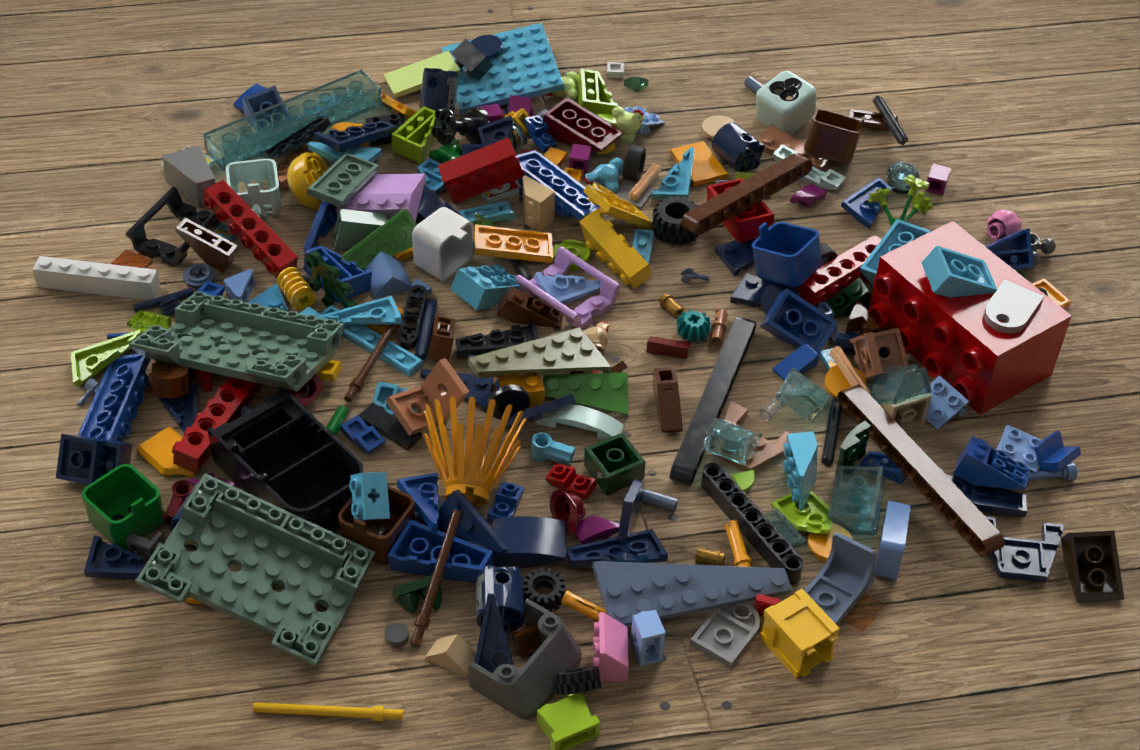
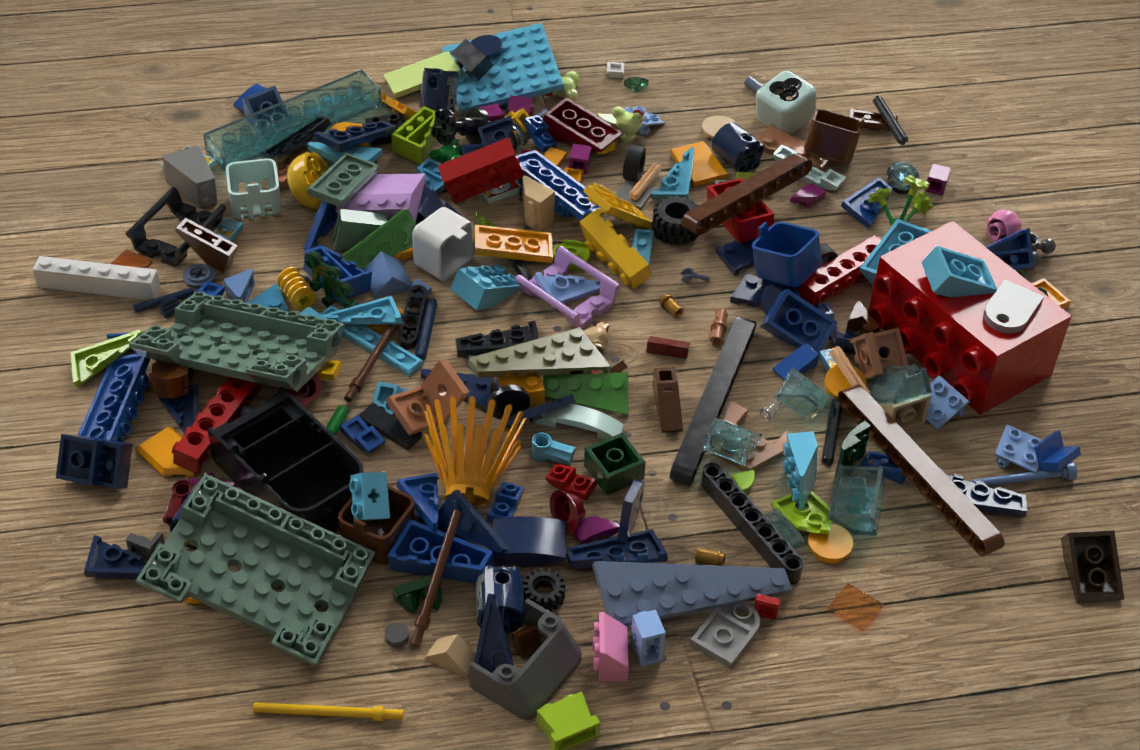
(92, 387): sand blue hand -> none
(114, 496): green piece -> none
(156, 319): clear neon green slope -> none
(204, 380): red tile -> none
(249, 228): red brick -> none
(441, 338): reddish brown slope -> none
(493, 212): medium azure plate -> none
(523, 308): reddish brown slope -> none
(578, 680): black tyre -> none
(583, 606): light orange pin -> none
(593, 94): lime wedge -> none
(606, 174): medium azure animal -> none
(659, 500): sand blue axle -> none
(693, 326): teal gear -> none
(737, 545): light orange pin -> none
(799, 633): yellow container -> none
(843, 577): sand blue bracket -> none
(845, 301): dark green slope -> none
(892, 540): medium blue beam -> none
(990, 467): blue slope -> none
(1025, 557): wing -> none

